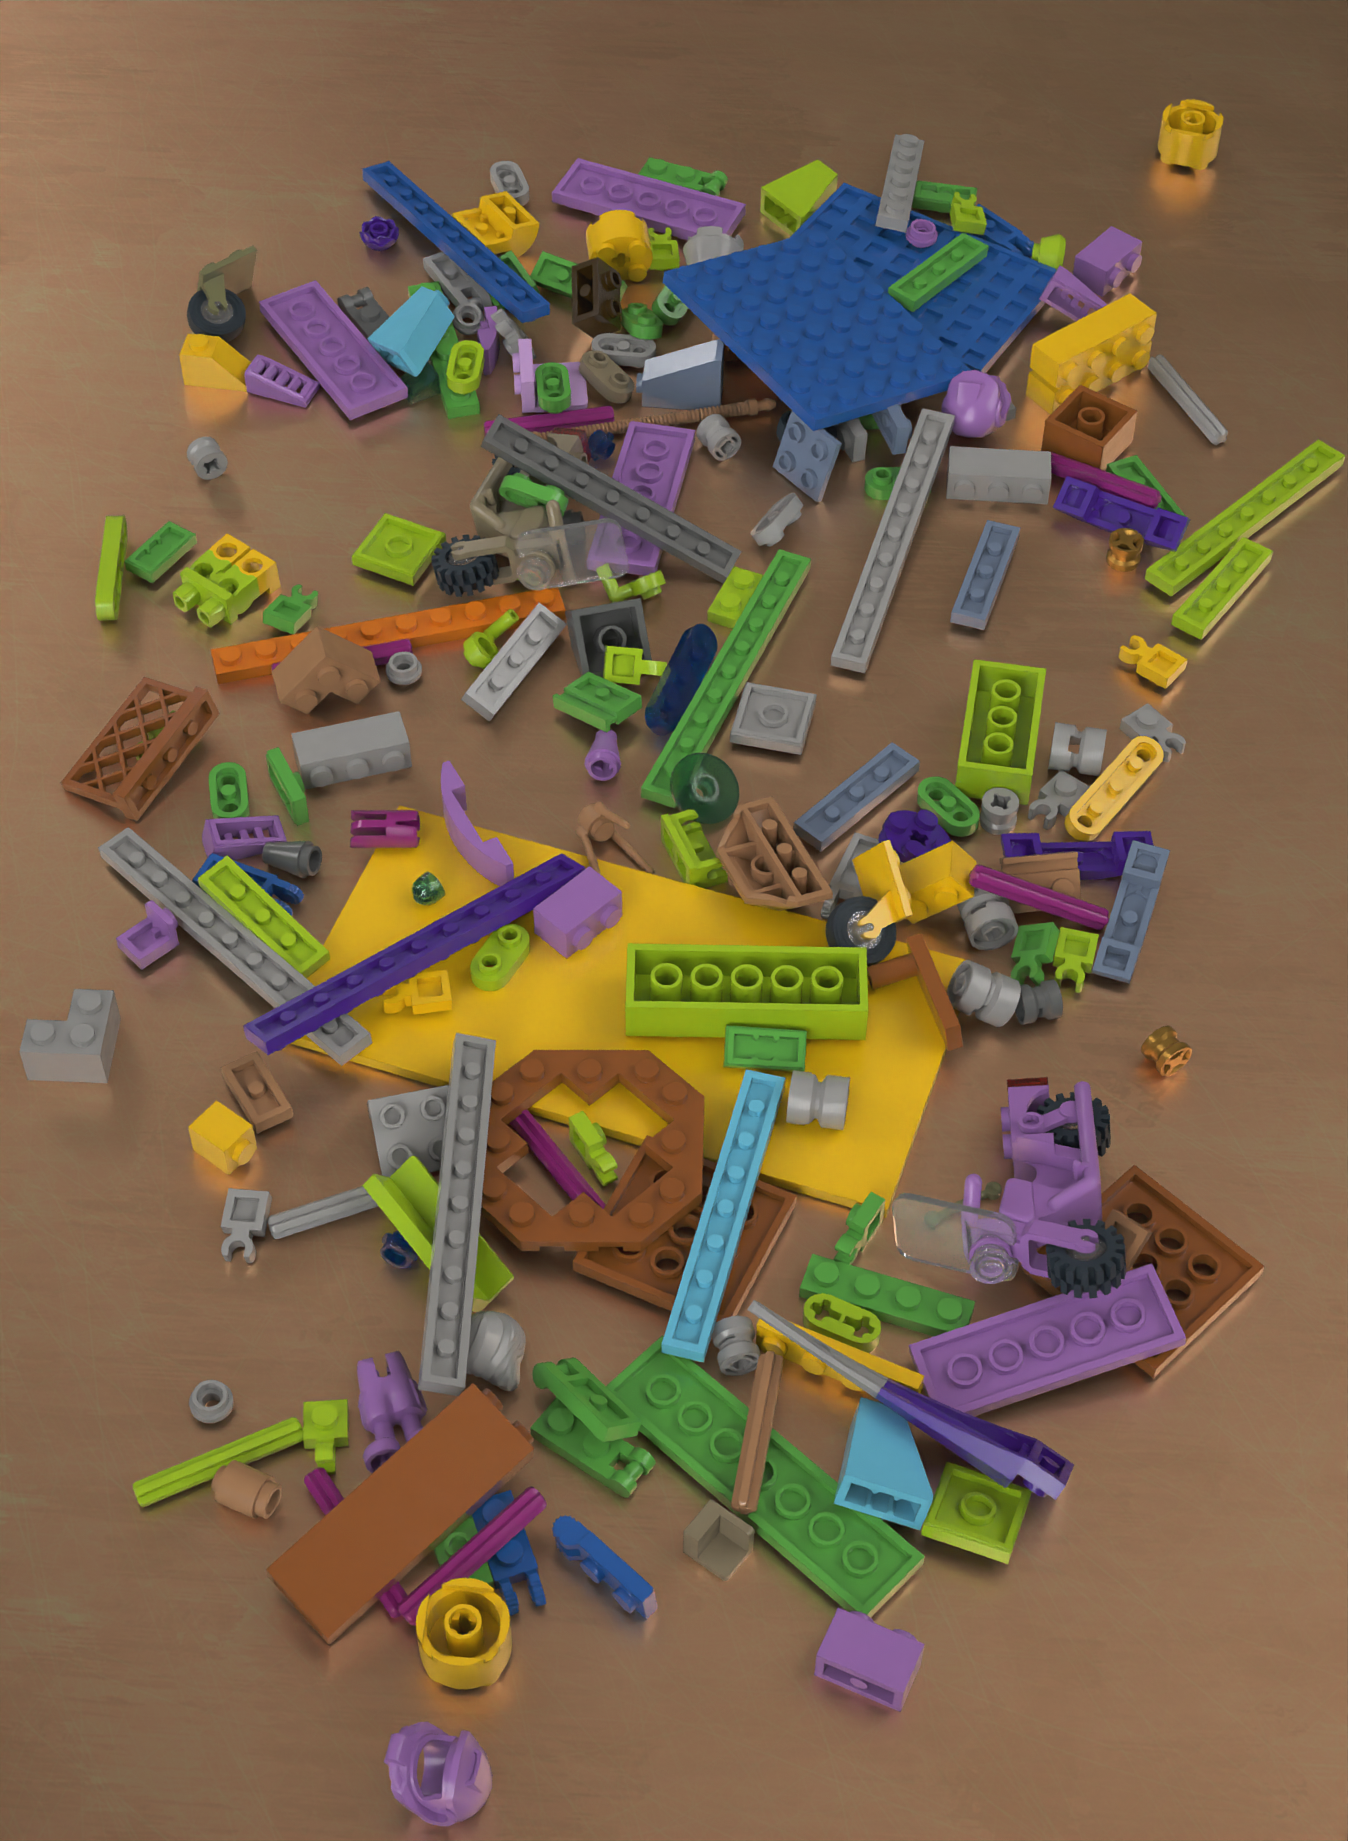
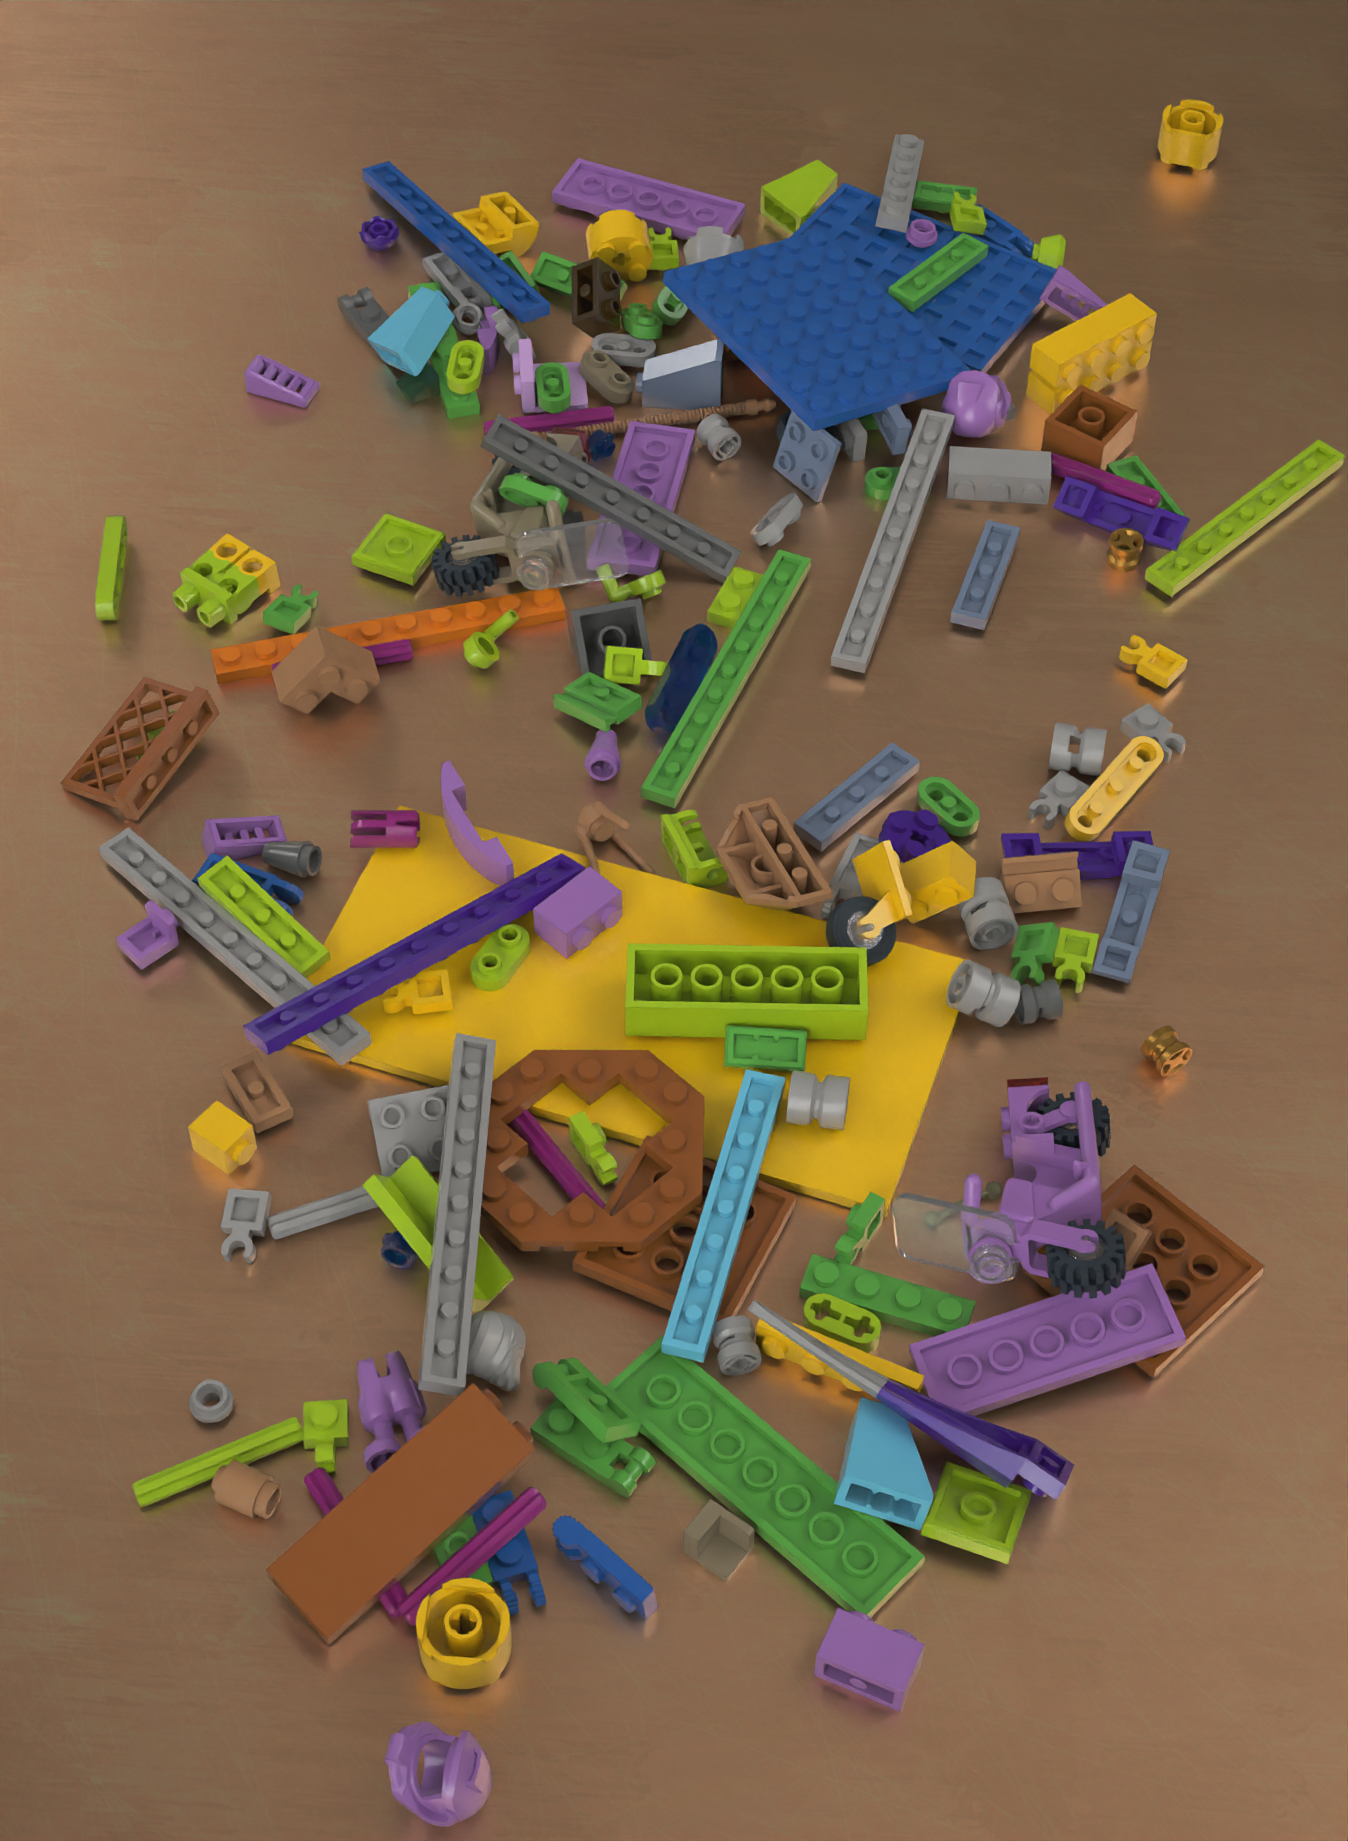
(76, 1047): light grey brick -> none
(160, 552): bright green plate -> none
(207, 458): light grey wheel -> none
(212, 363): yellow slope -> none
(215, 305): plate -> none
(228, 791): bright green plate -> none
(288, 785): bright green plate -> none
(333, 350): medium lavender plate -> none
(352, 750): light grey brick -> none
(403, 668): light grey plate -> none
(427, 889): clear green hinge -> none
(509, 177): light grey plate -> none
(513, 662): light grey plate -> none
(685, 176): bright green plate -> none
(714, 780): clear green dish -> none
(757, 1433): medium nougat axle -> none
(773, 718): light grey plate -> none
(920, 964): dark orange piece -> none
(999, 811): light grey wheel -> none
(1000, 729): lime brick -> none
(1038, 897): magenta axle -> none
(1108, 260): medium lavender brick -> none
(1188, 399): light grey axle -> none
(1221, 588): lime plate -> none

